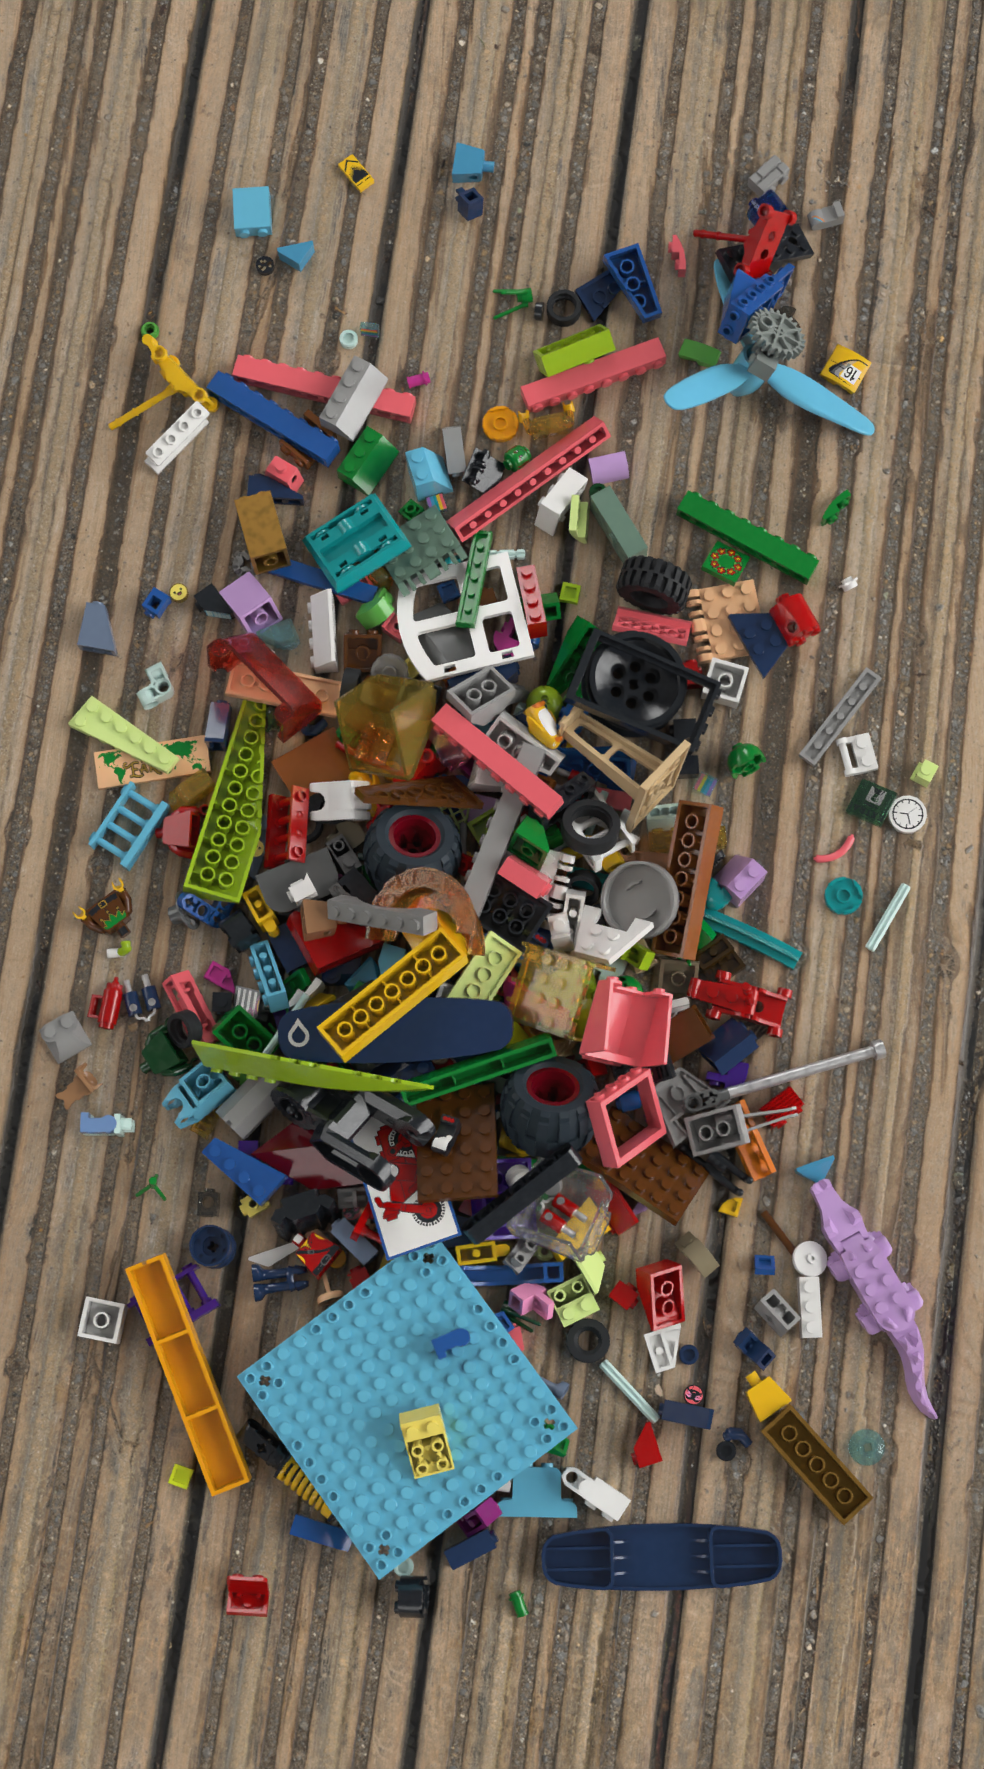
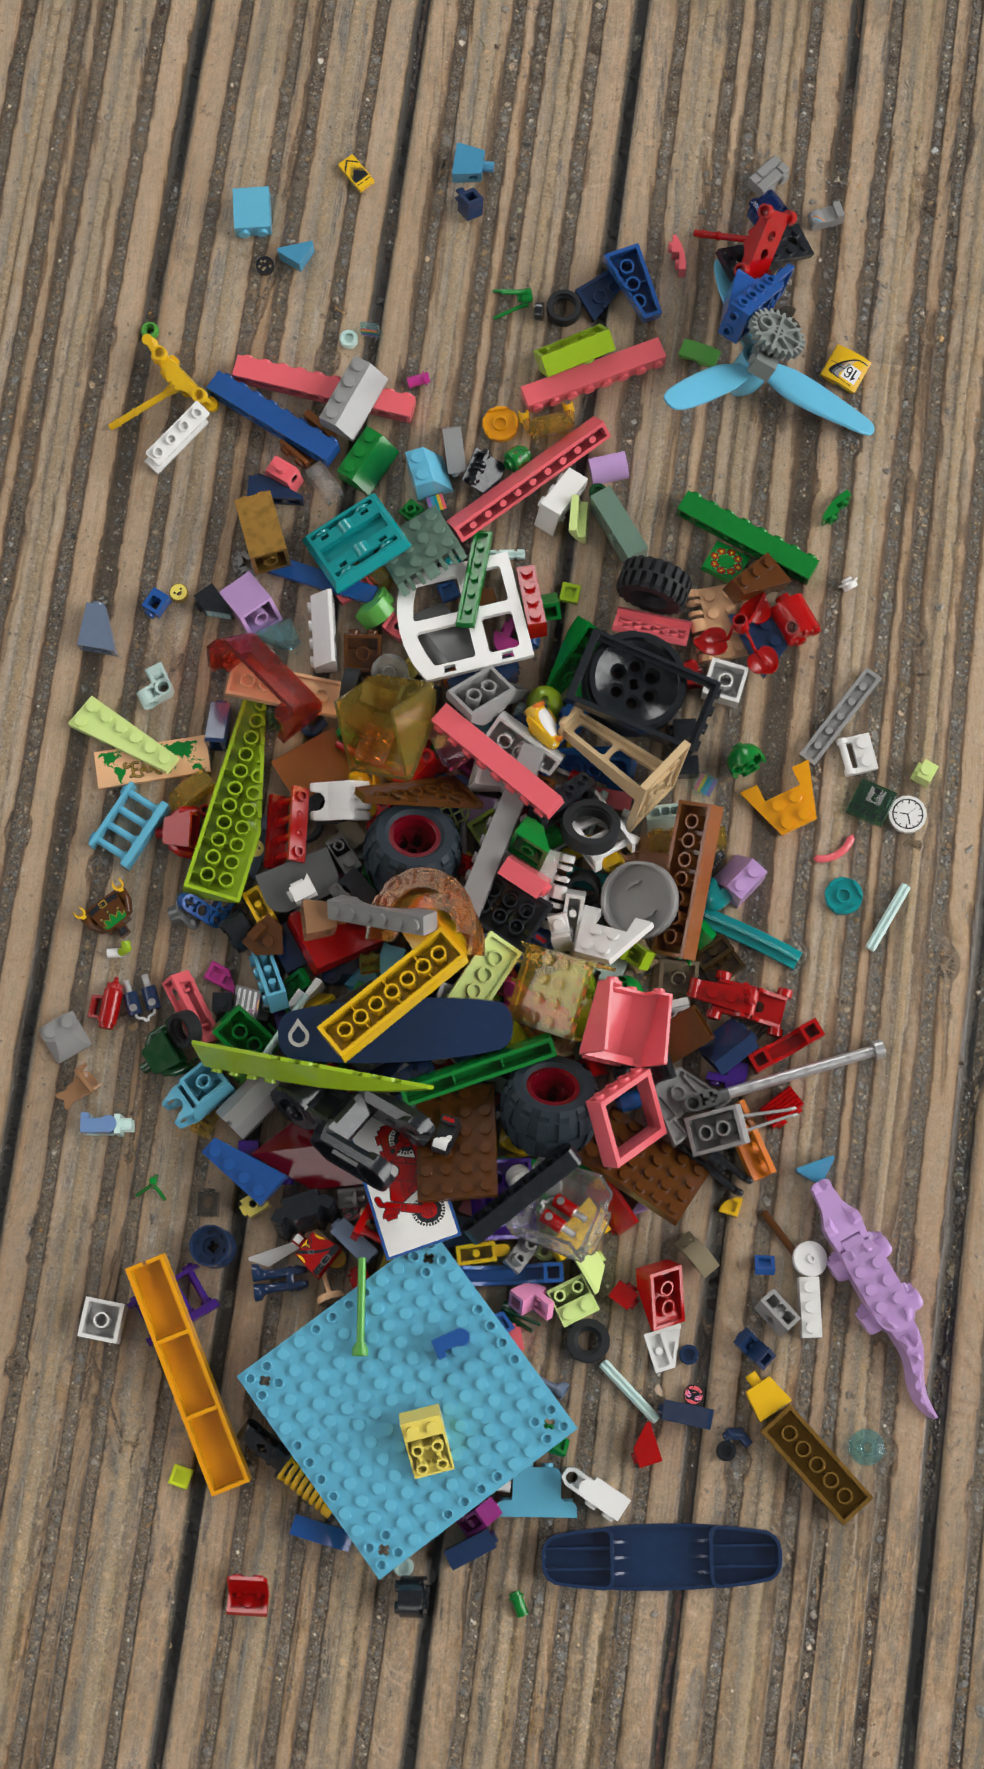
(265, 937): none -> reddish brown plate
(324, 483): none -> clear brick
(360, 1347): none -> bright green piece
(369, 963): none -> clear yellow tile
(754, 610): none -> red plant
(759, 577): none -> reddish brown wedge
(785, 1046): none -> red arch
(790, 809): none -> light orange wing

